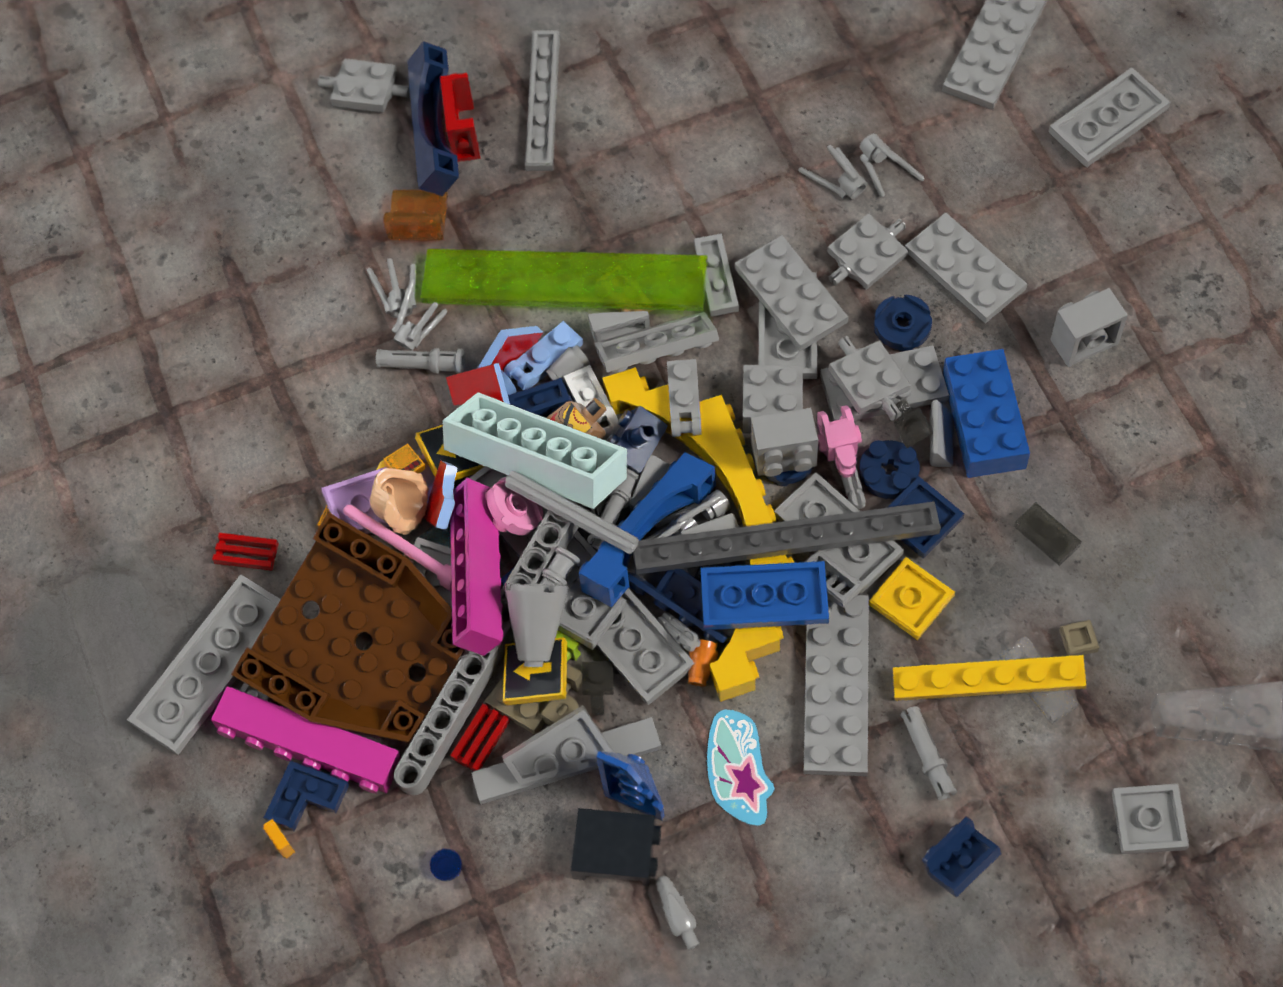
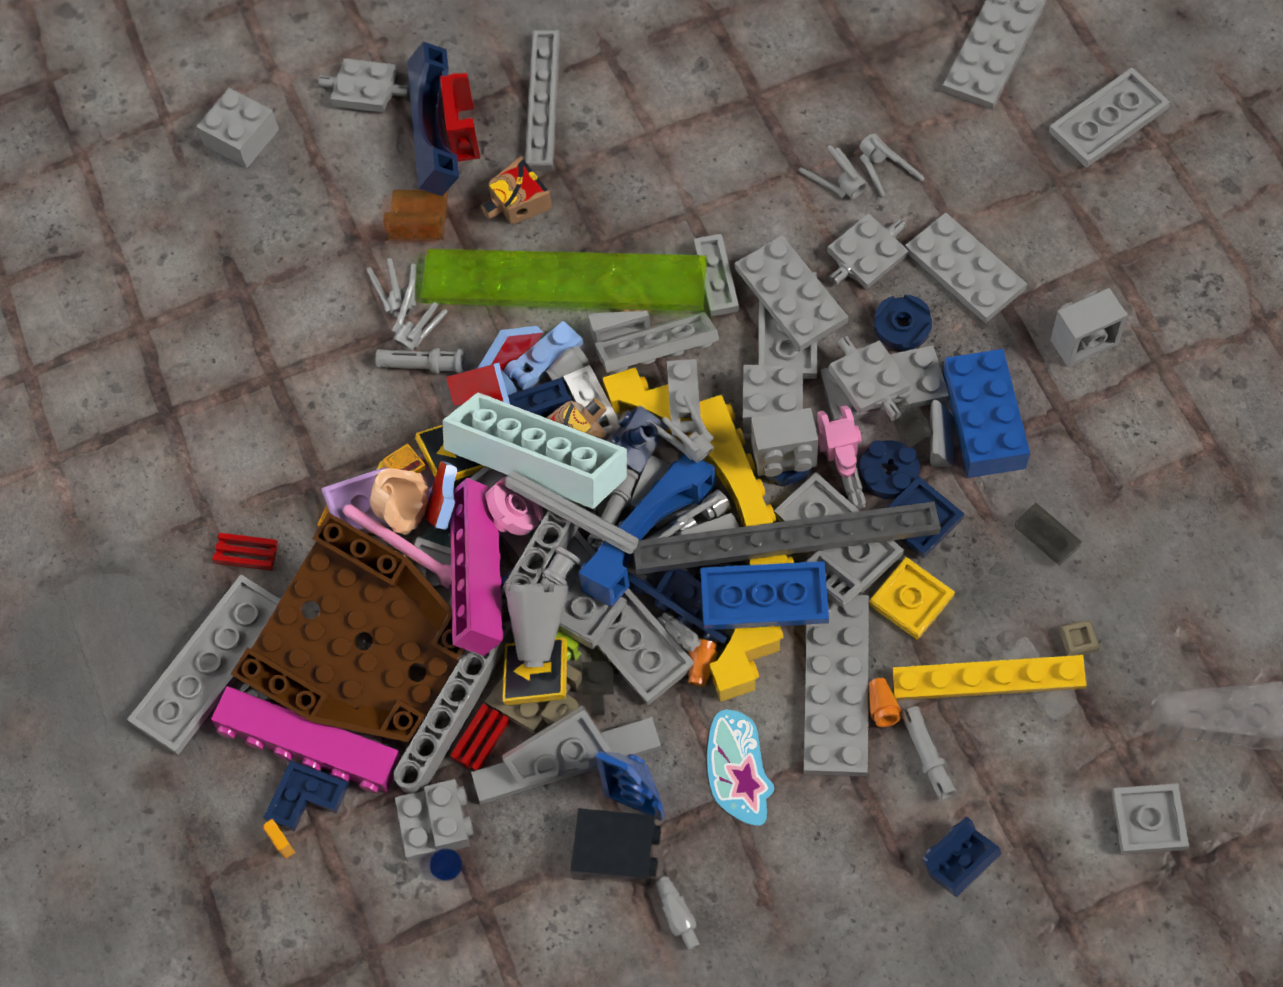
(237, 127): none -> light grey brick
(434, 819): none -> light grey plate
(517, 194): none -> torso
(694, 446): none -> light grey plant
(883, 705): none -> orange cone

